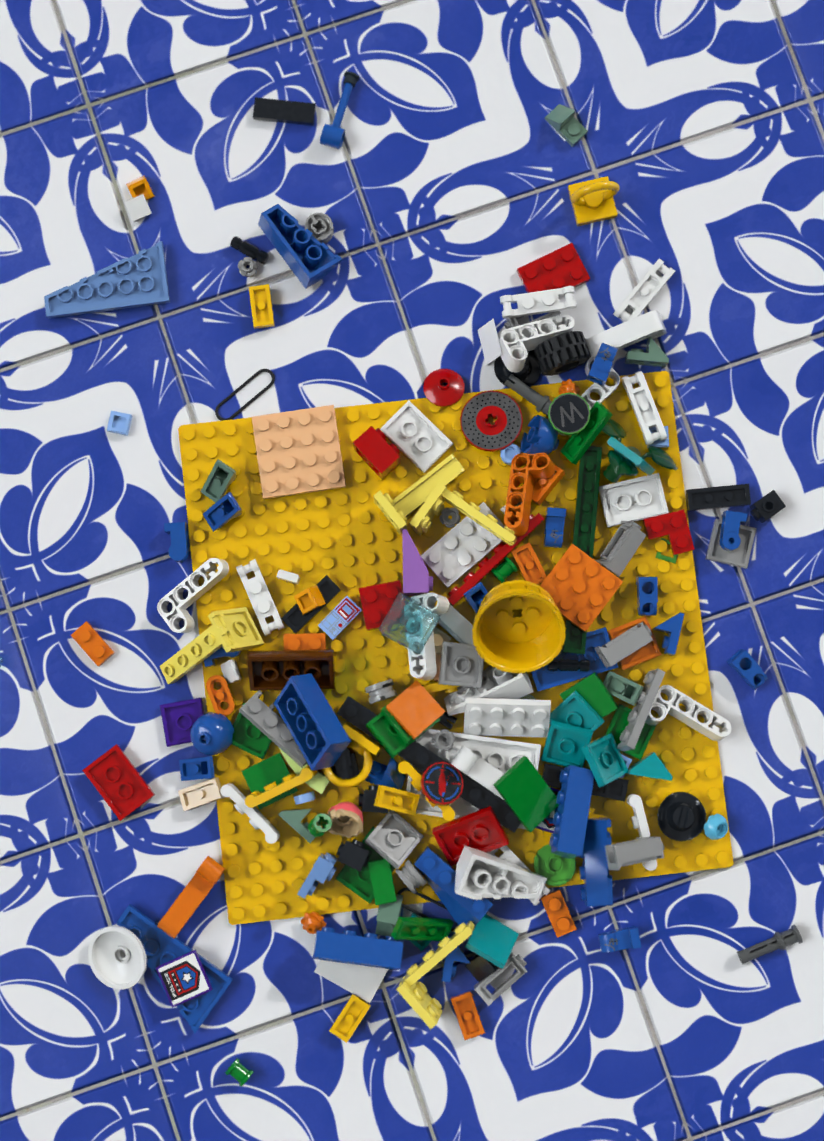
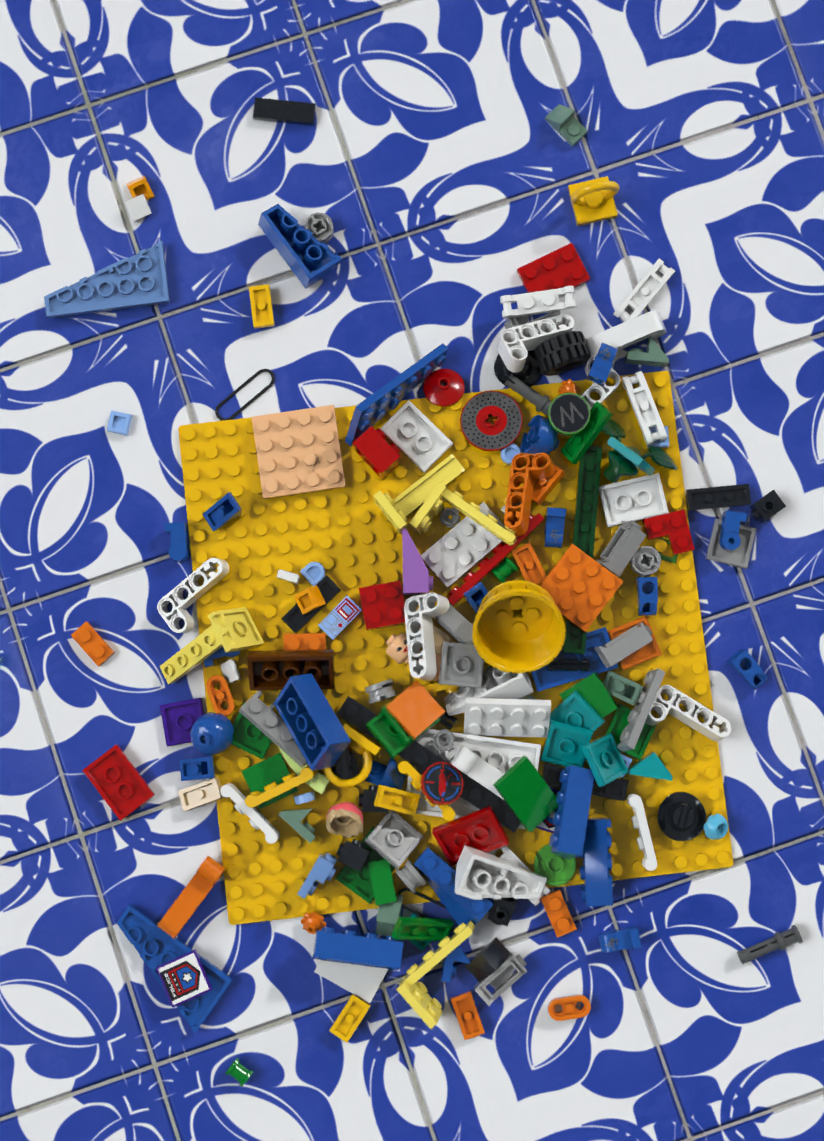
(111, 963): white dish -> none
(218, 481): sand green slope -> none
(249, 250): black axle -> none
(251, 271): light grey plate -> none
(260, 597): white plate -> none
(313, 572): none -> light blue tile
(322, 819): green bush -> none
(332, 134): blue piece -> none
(389, 396): none -> blue wing
(398, 648): none -> light nougat head
(409, 623): clear light blue slope -> none
(489, 342): white sticker -> none
(492, 941): teal tile -> none
(502, 910): none -> black brick
(569, 1009): none -> orange plate
(634, 852): light grey window -> none
(645, 561): none -> light grey wheel
(672, 627): blue slope -> none

